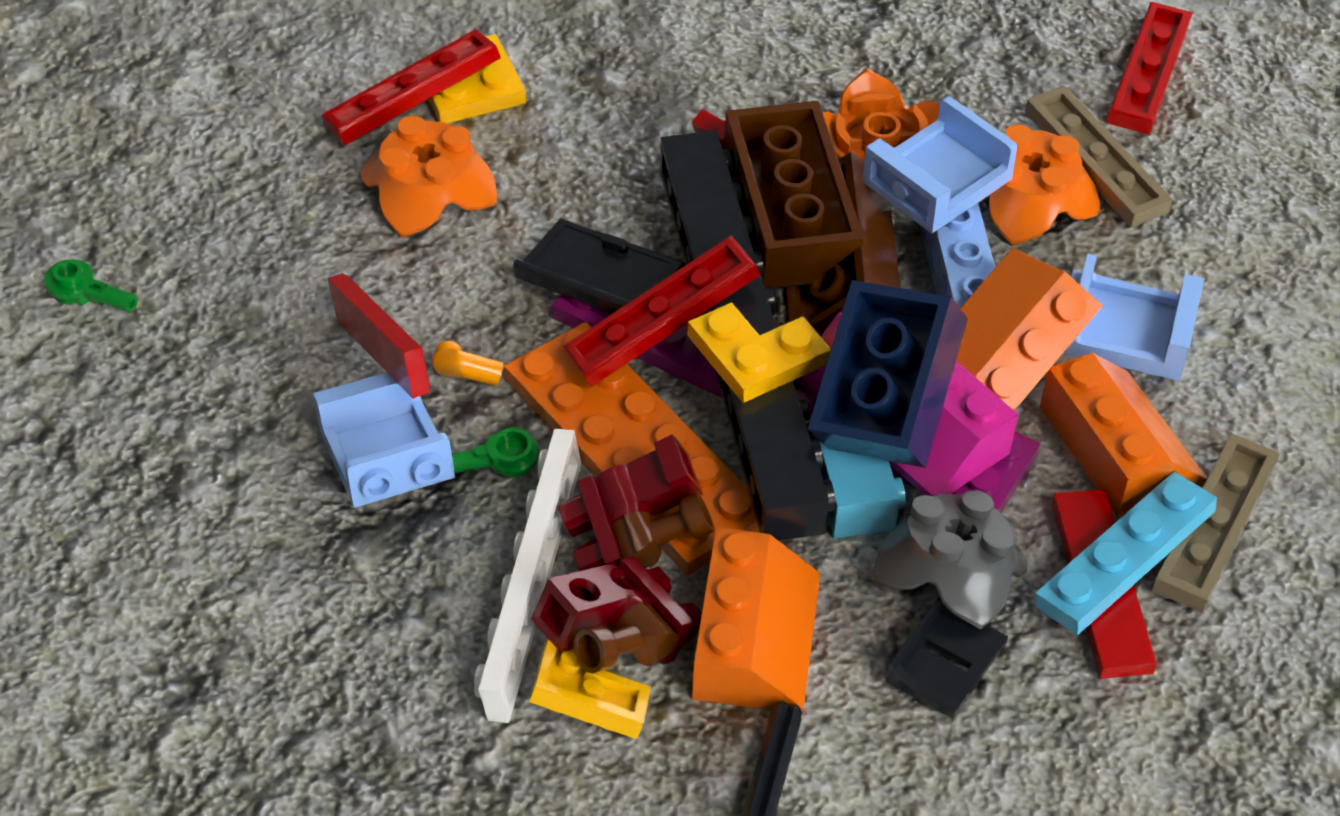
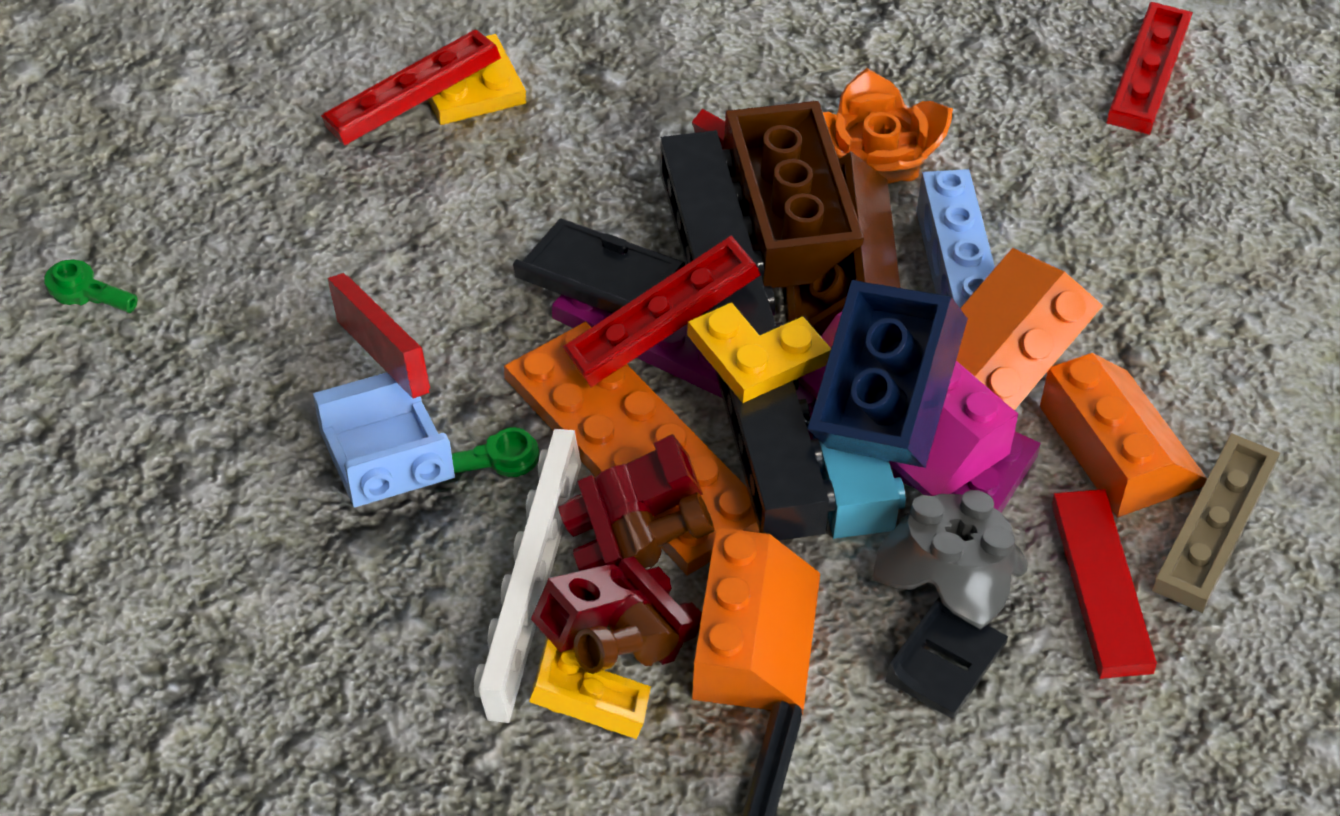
(424, 170): orange brick -> none
(453, 362): light orange arm -> none
(941, 166): light blue panel -> none
(1044, 183): orange brick -> none
(1110, 166): dark tan plate -> none
(1125, 553): medium azure plate -> none
(1138, 324): light blue panel -> none

